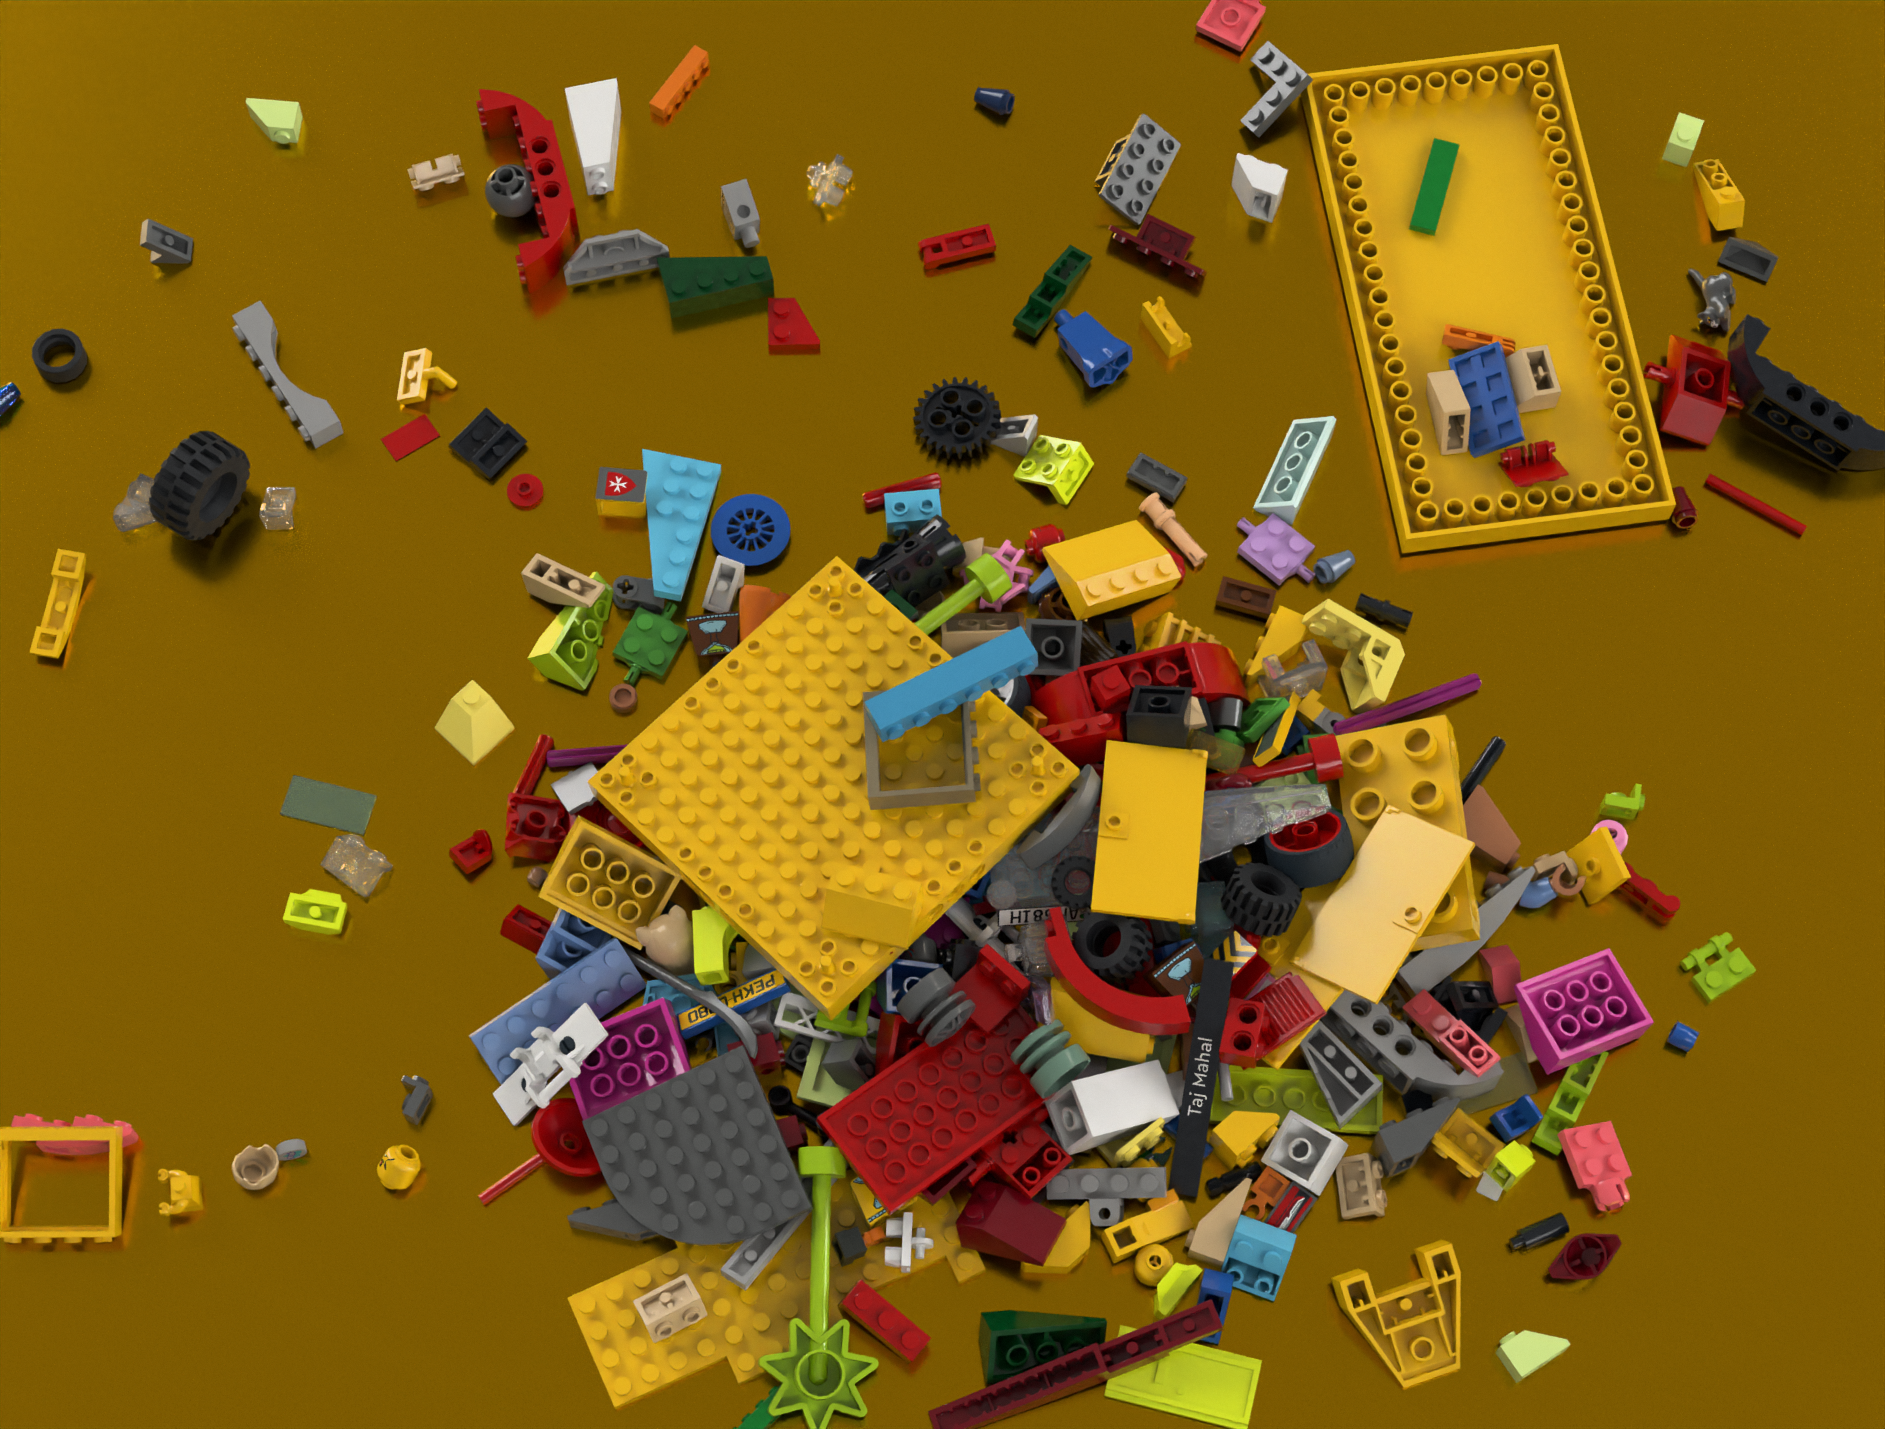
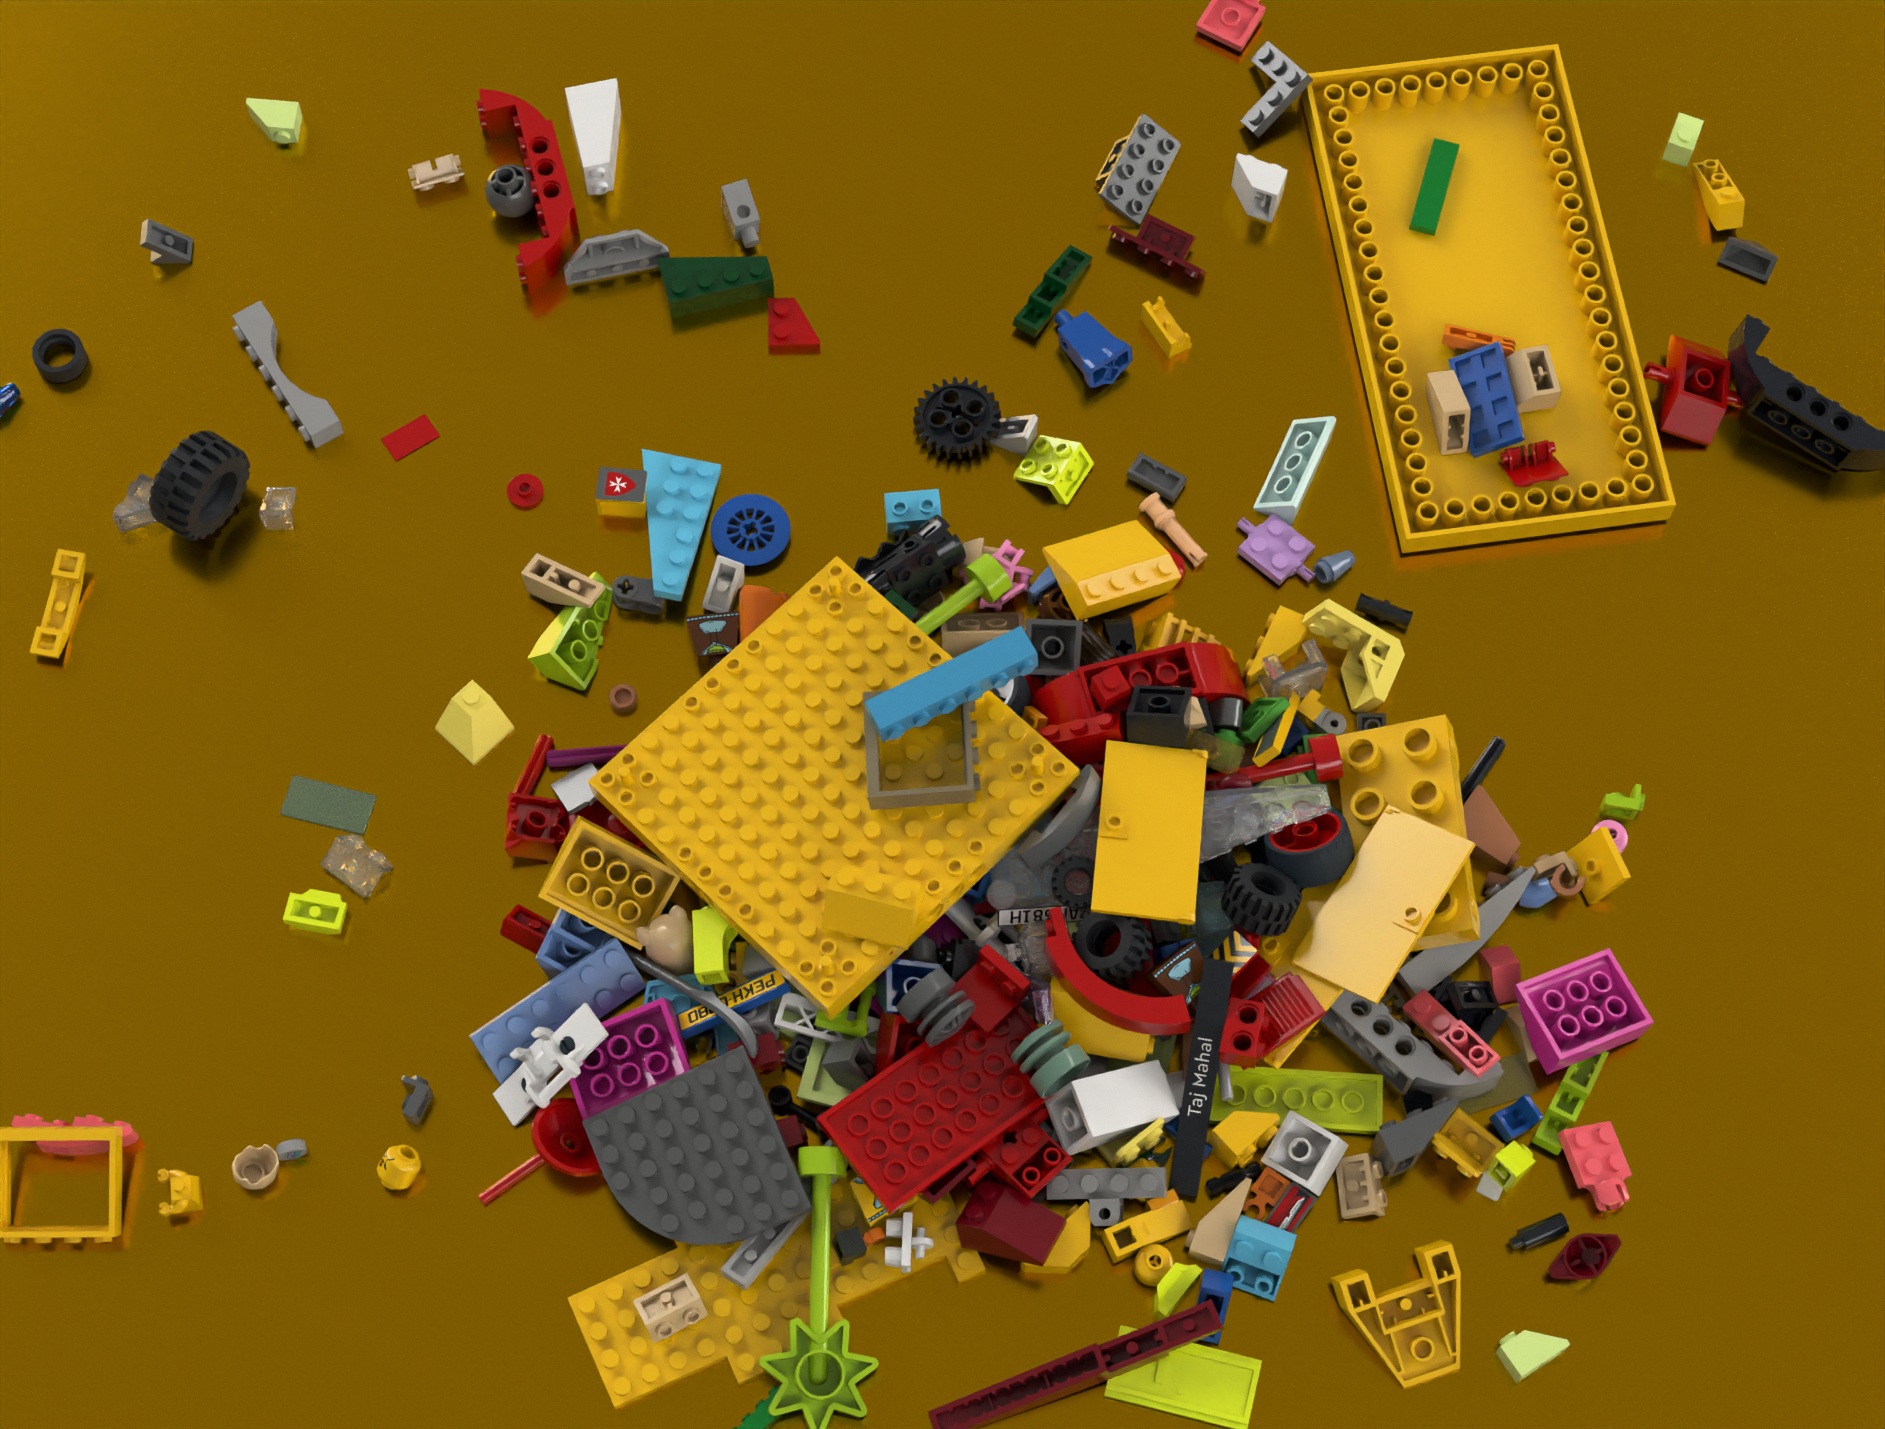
(415, 376): yellow plate -> none
(473, 851): red plate -> none
(487, 443): black slope -> none
(537, 876): medium nougat hand -> none
(610, 1220): dark grey slope -> none
(650, 643): bright green plate -> none
(679, 82): orange piece -> none
(827, 191): clear hips -> none
(884, 1321): red brick -> none
(926, 482): red axle -> none
(957, 245): red plate -> none
(997, 100): dark blue cone -> none
(1024, 1340): dark green wedge -> none
(1042, 537): red head -> none
(1245, 597): reddish brown plate -> none
(1338, 1073): light grey wedge -> none
(1408, 705): magenta axle -> none
(1649, 896): red plate -> none
(1682, 1036): blue hose -> none
(1685, 512): dark red cone -> none
(1718, 295): dark grey animal -> none
(1723, 974): lime plate -> none
(1755, 504): red bar -> none

